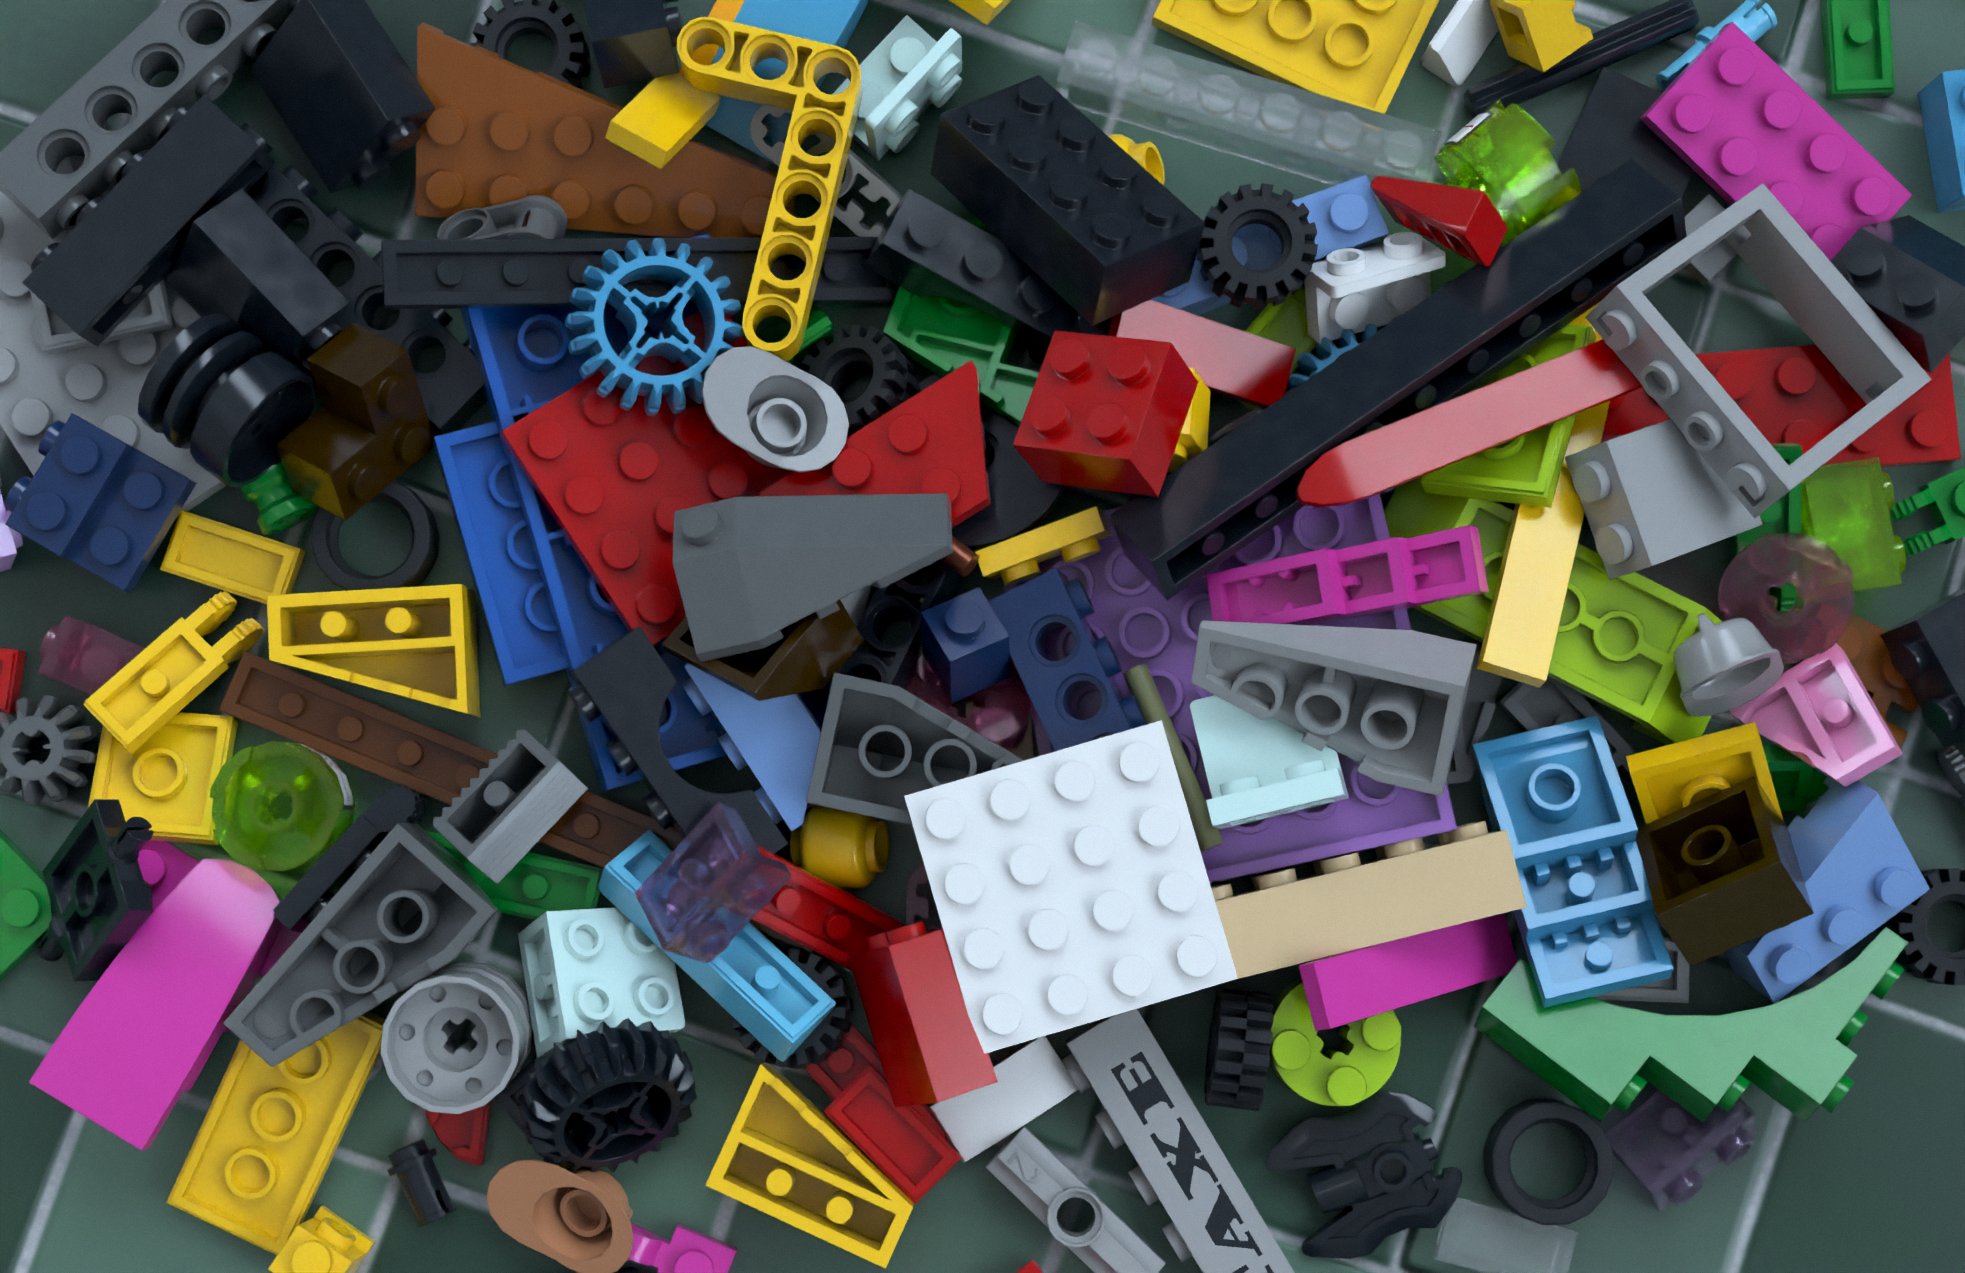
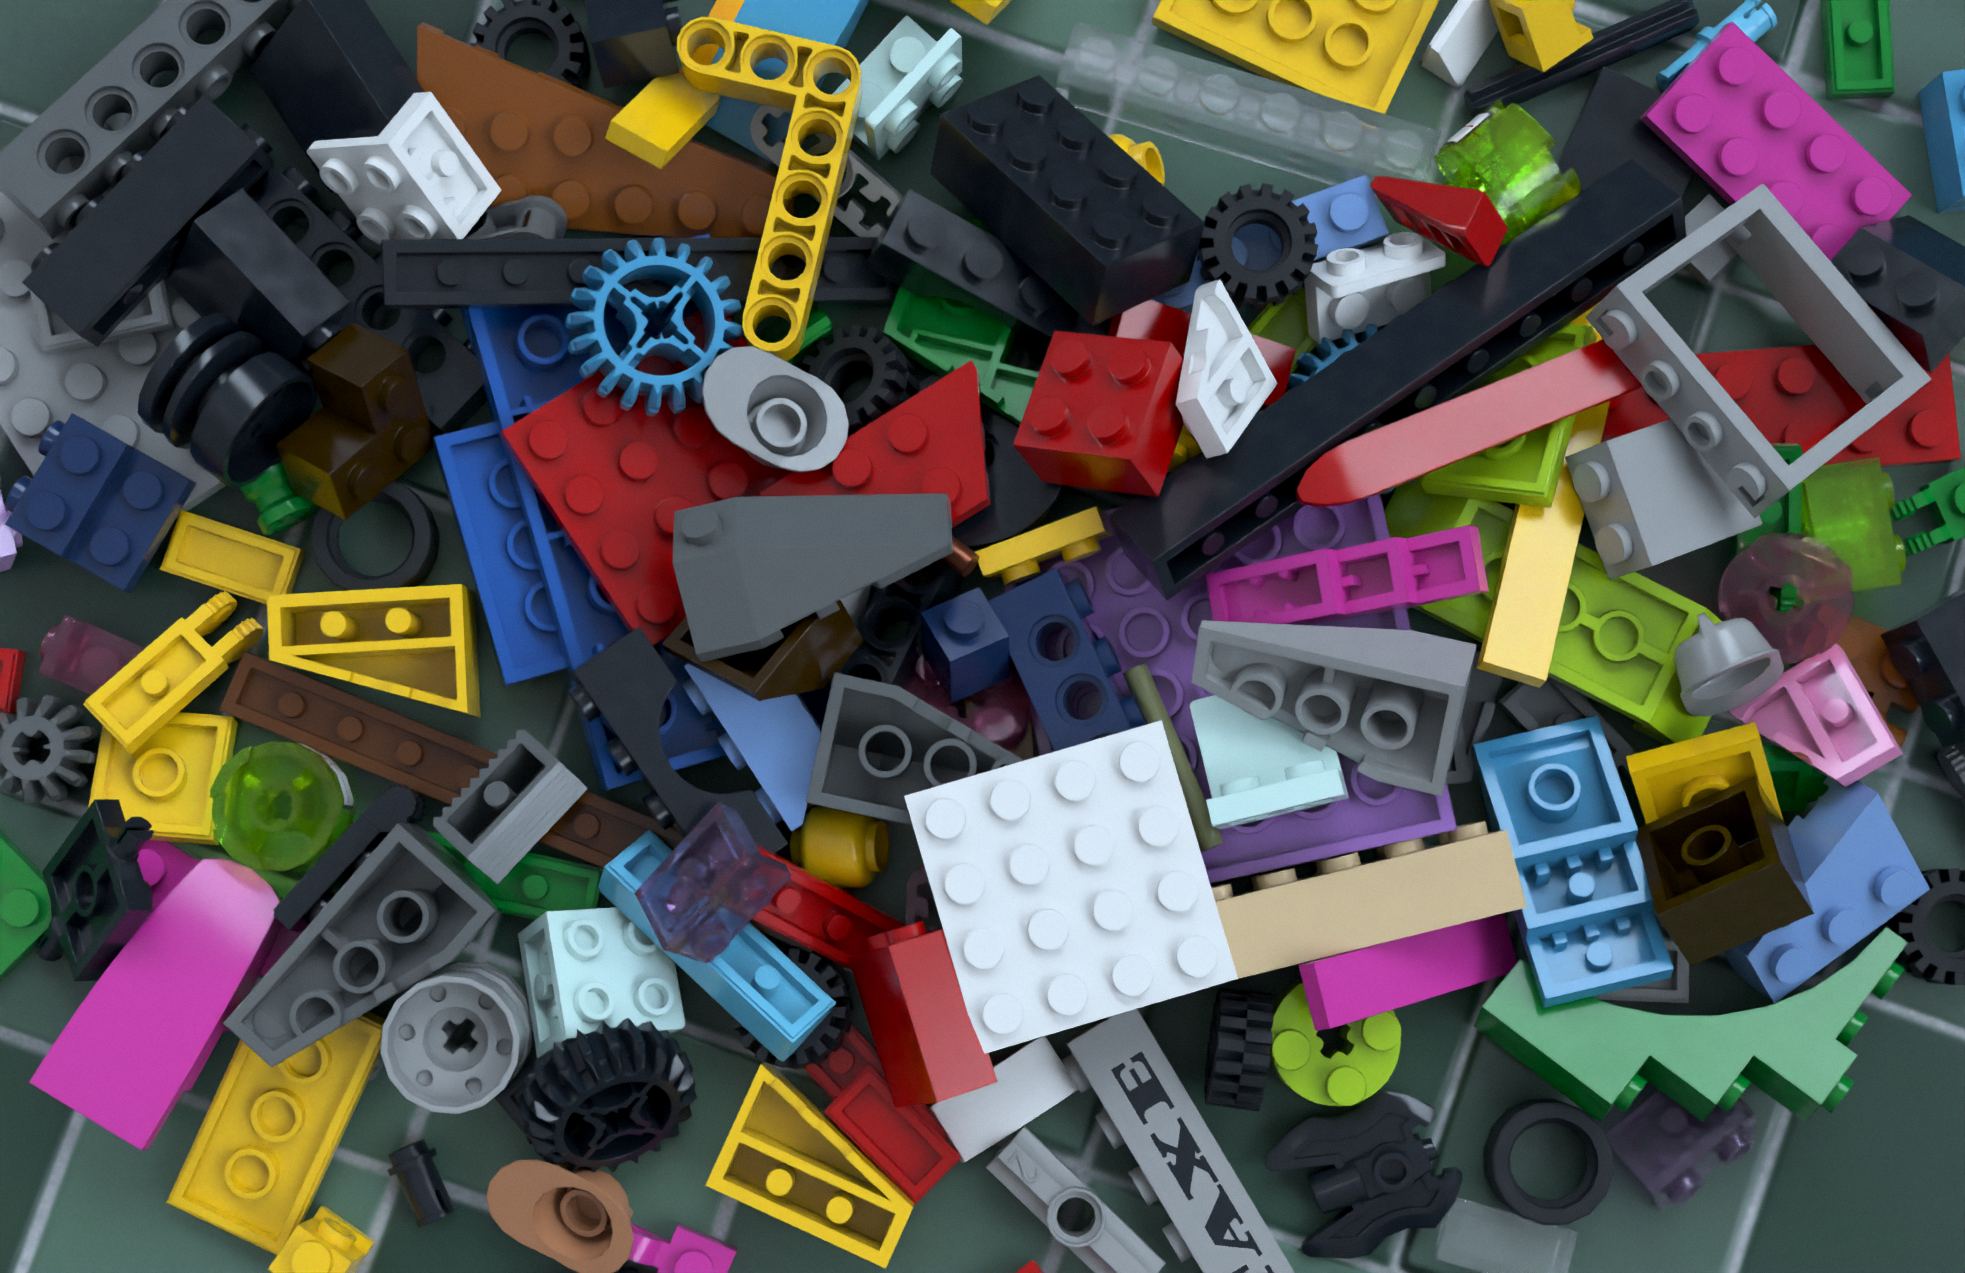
(411, 178): none -> white bracket
(464, 1133): red tile -> none
(1221, 373): none -> white wing

